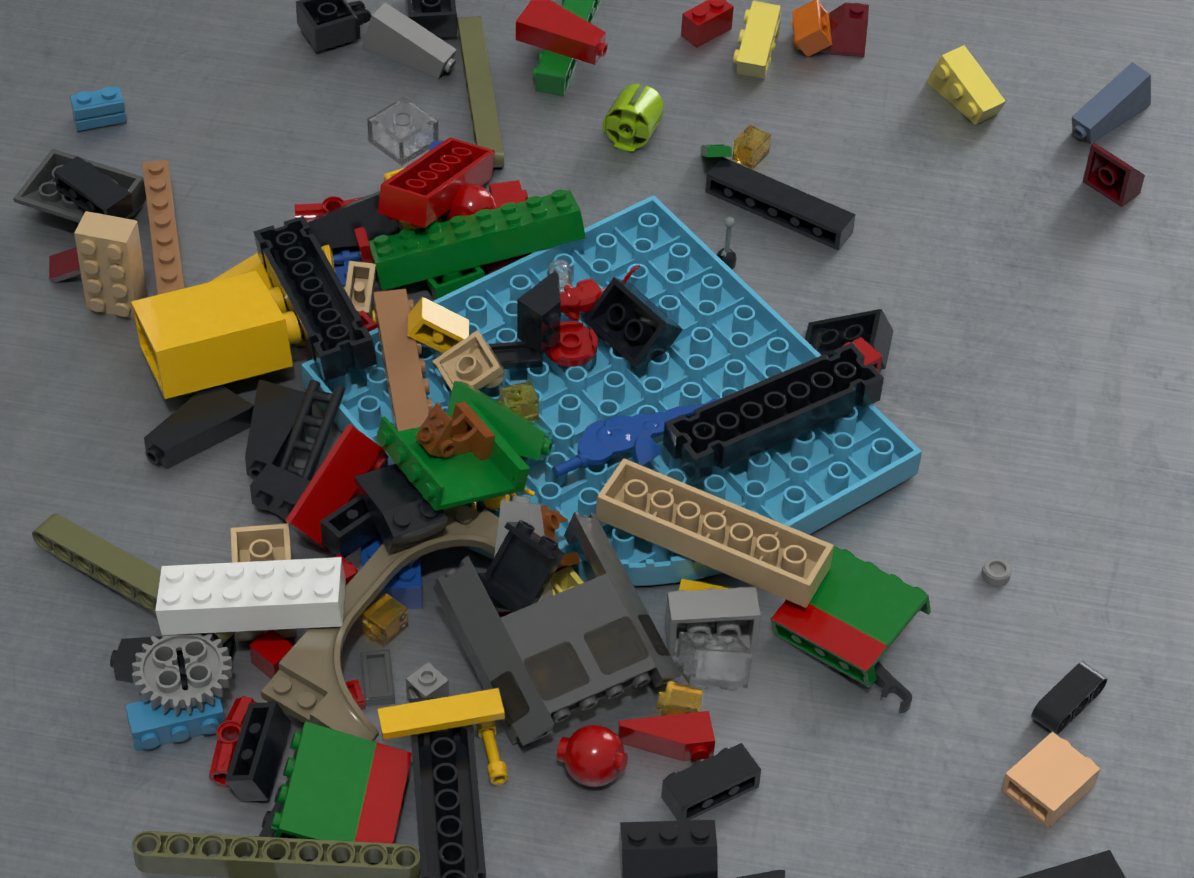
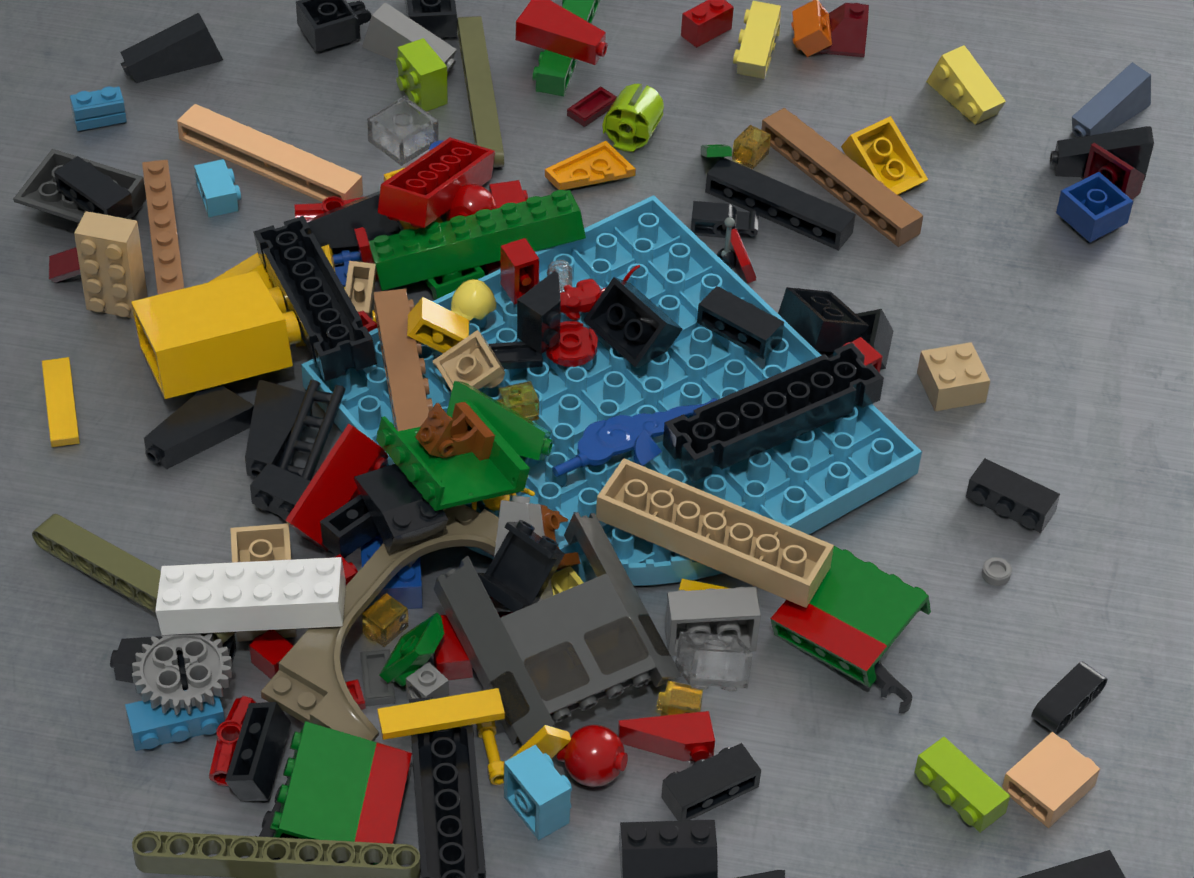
(60, 402): none -> yellow tile
(171, 51): none -> black slope
(217, 188): none -> medium azure brick
(267, 155): none -> light nougat brick
(413, 650): none -> green slope
(422, 75): none -> lime brick
(450, 655): none -> red brick
(473, 300): none -> light yellow hair
(518, 268): none -> red brick
(537, 792): none -> medium azure brick
(548, 740): none -> yellow tile
(590, 167): none -> light orange wing
(591, 106): none -> dark red tile
(709, 219): none -> black piece
(740, 322): none -> black brick
(742, 256): none -> red tile
(820, 318): none -> black slope
(843, 177): none -> medium nougat brick
(885, 156): none -> yellow slope
(953, 376): none -> tan brick
(961, 784): none -> lime brick
(1012, 495): none -> black brick
(1094, 206): none -> blue brick
(1129, 145): none -> black slope

